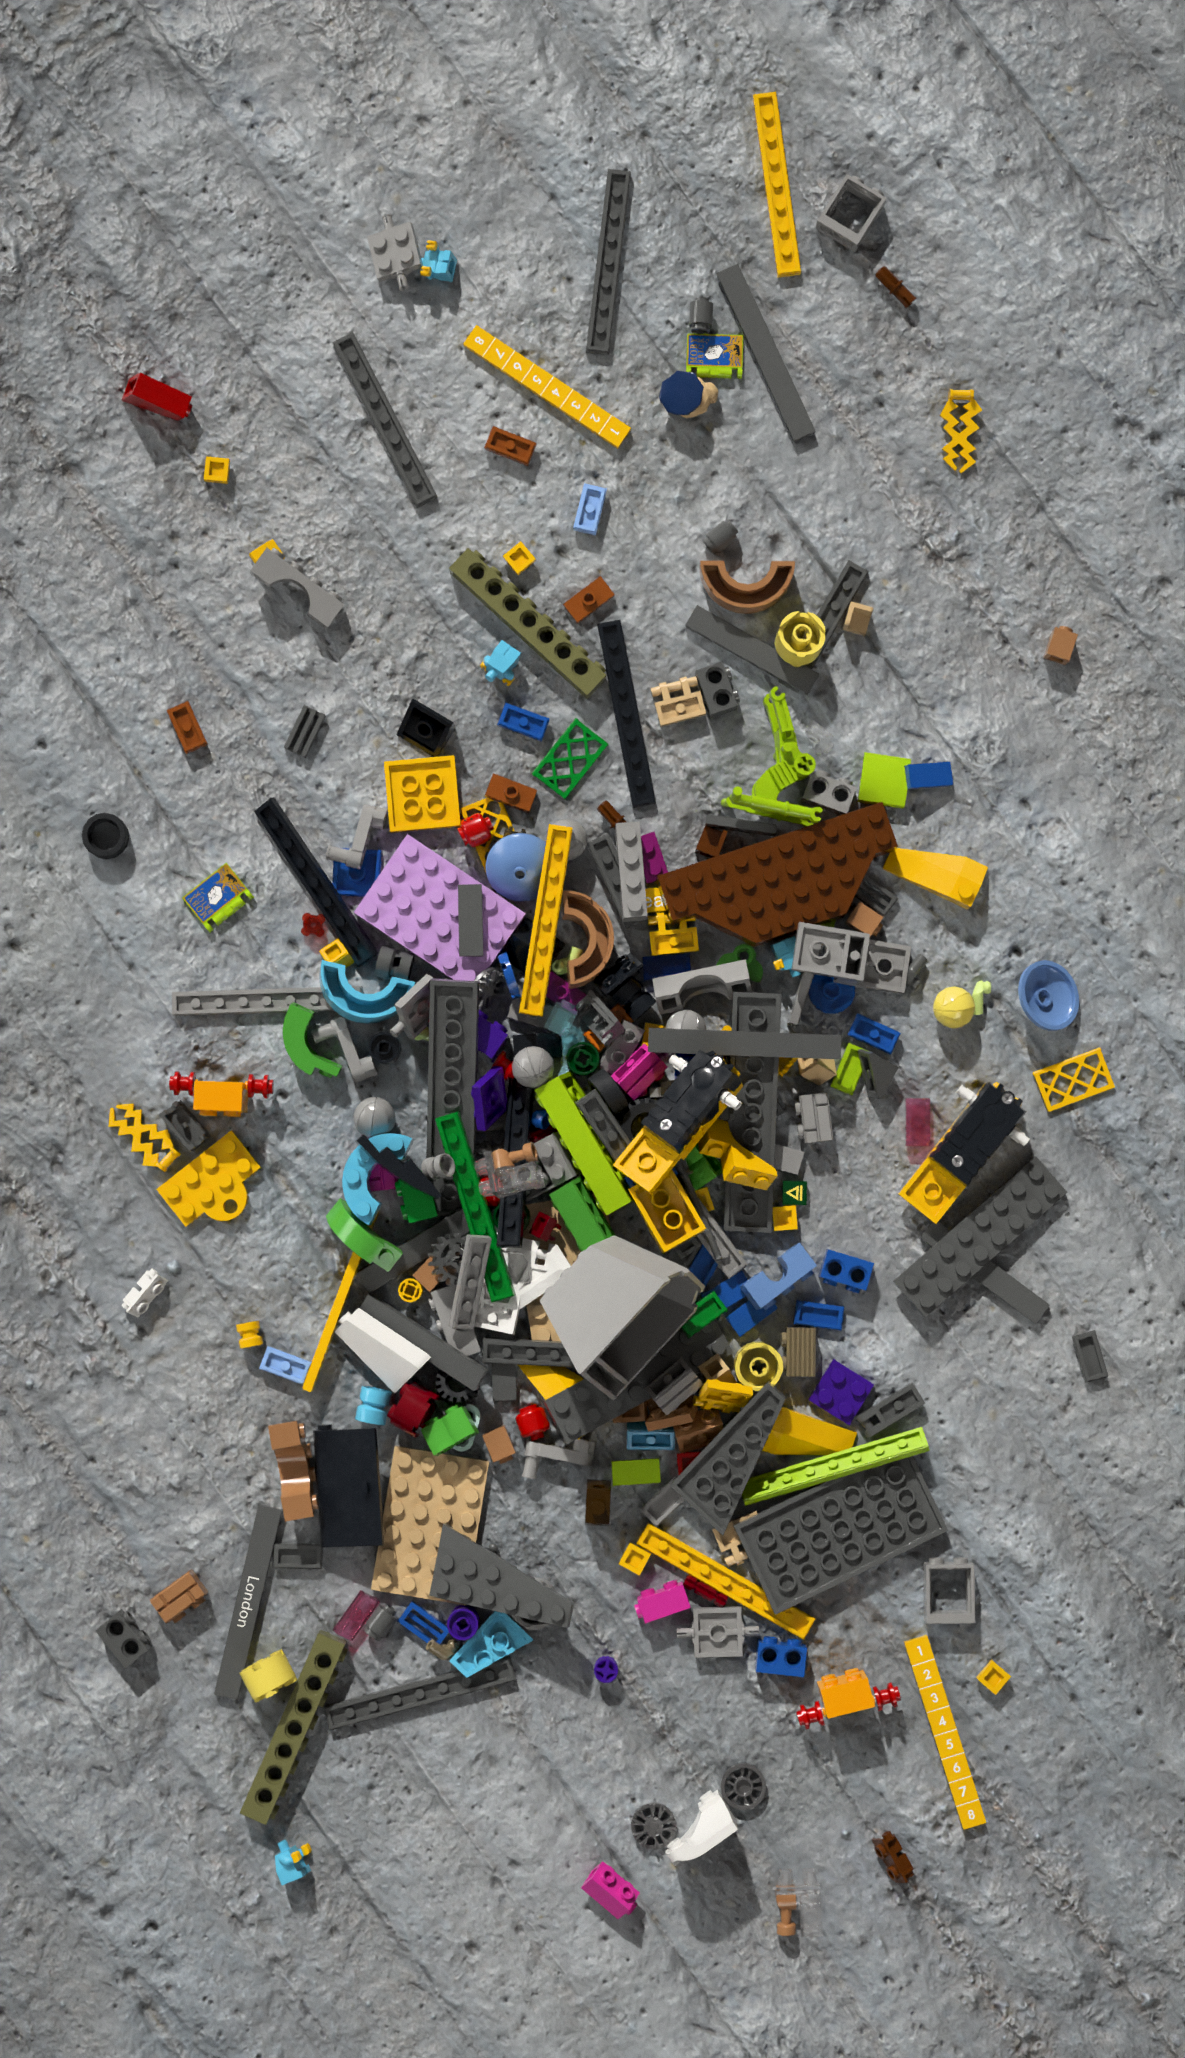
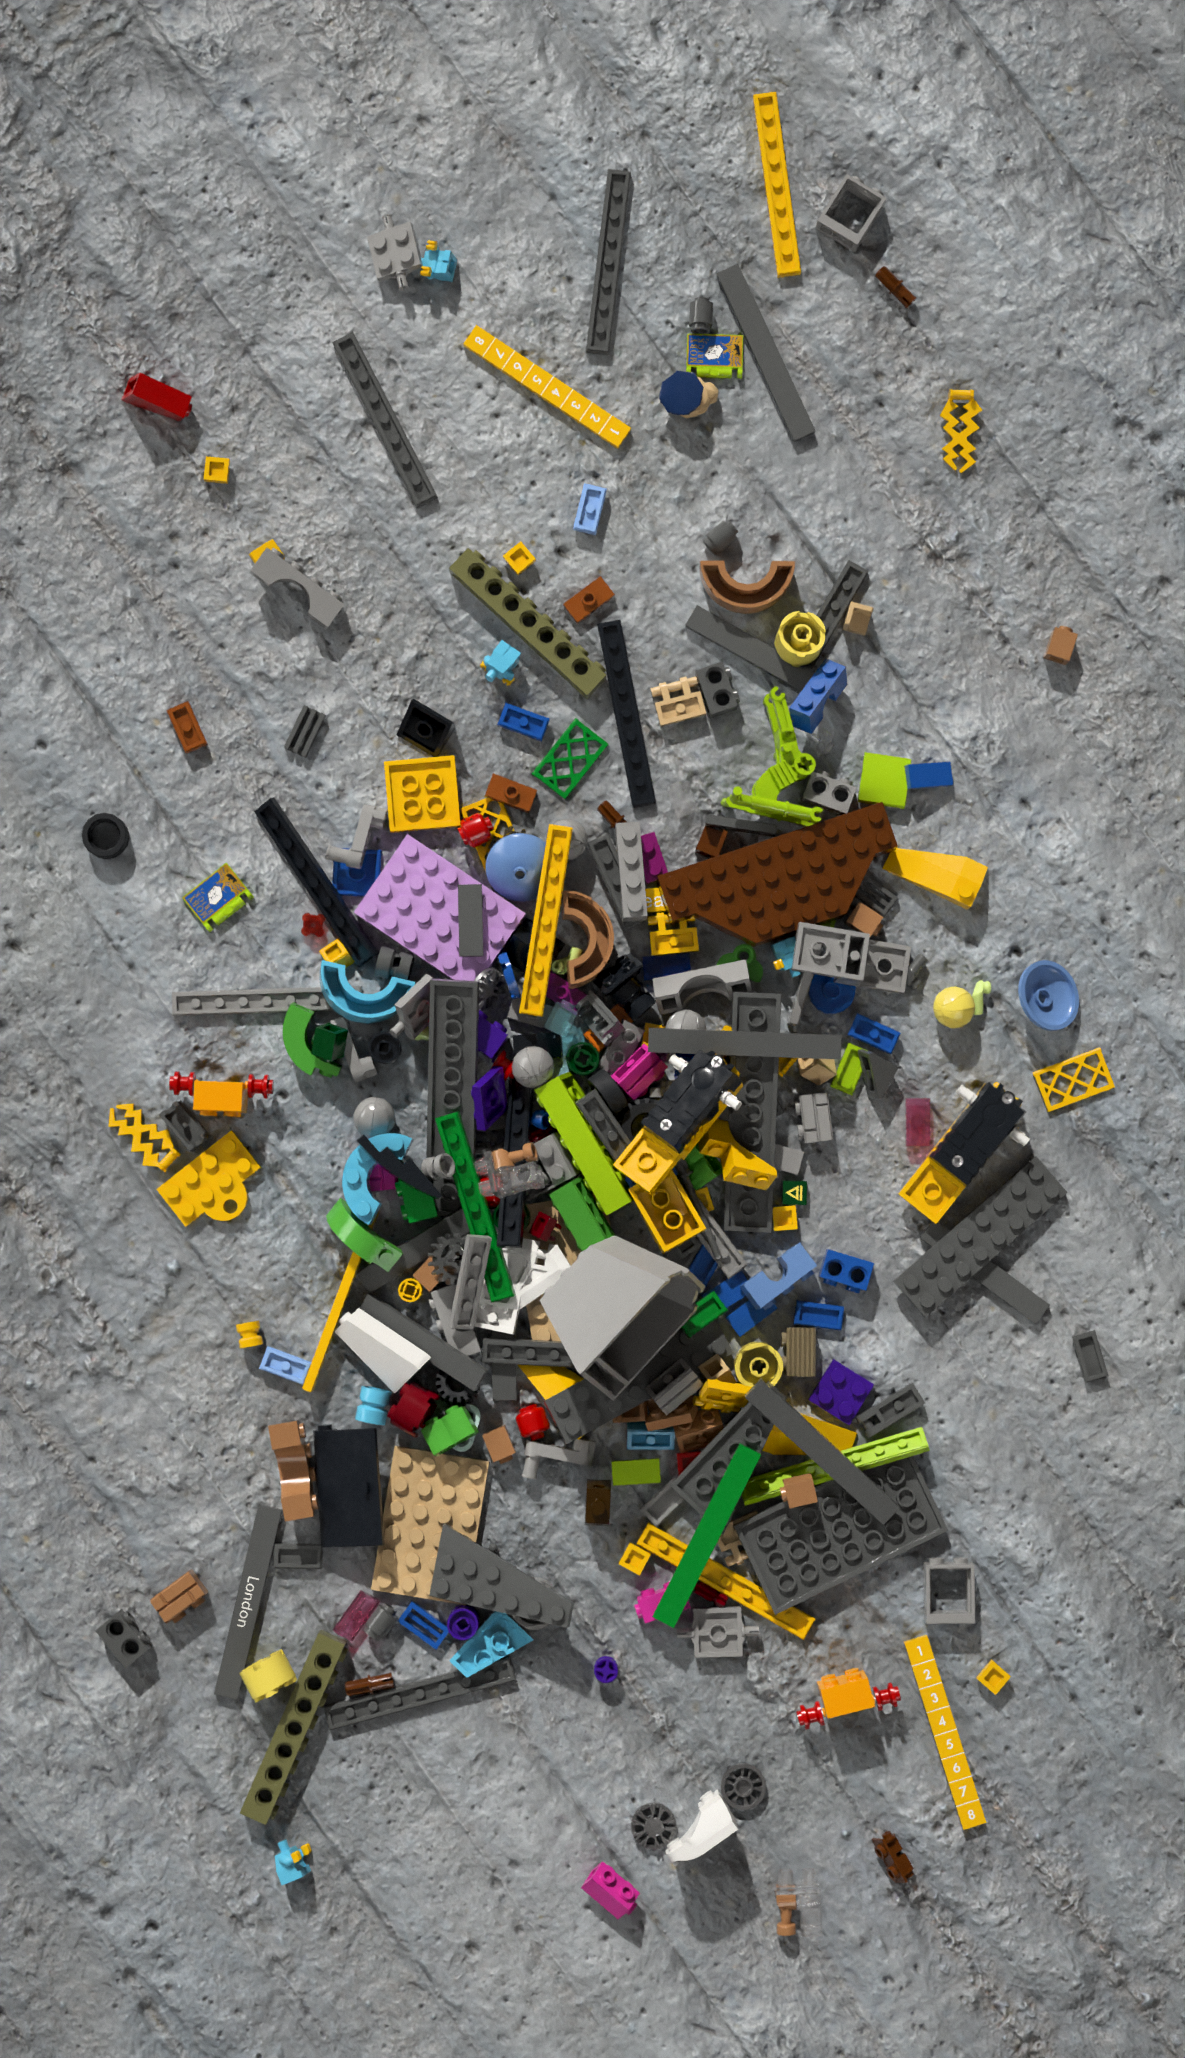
(138, 1301): white hinge -> none
(329, 1042): none -> dark green brick
(369, 1684): none -> reddish brown axle
(443, 1651): dark tan arm -> none
(510, 446): dark orange plate -> none
(706, 1535): none -> green tile
(779, 1664): blue brick -> none
(799, 1490): none -> medium nougat brick
(822, 1451): none -> dark grey tile
(826, 683): none -> blue arch

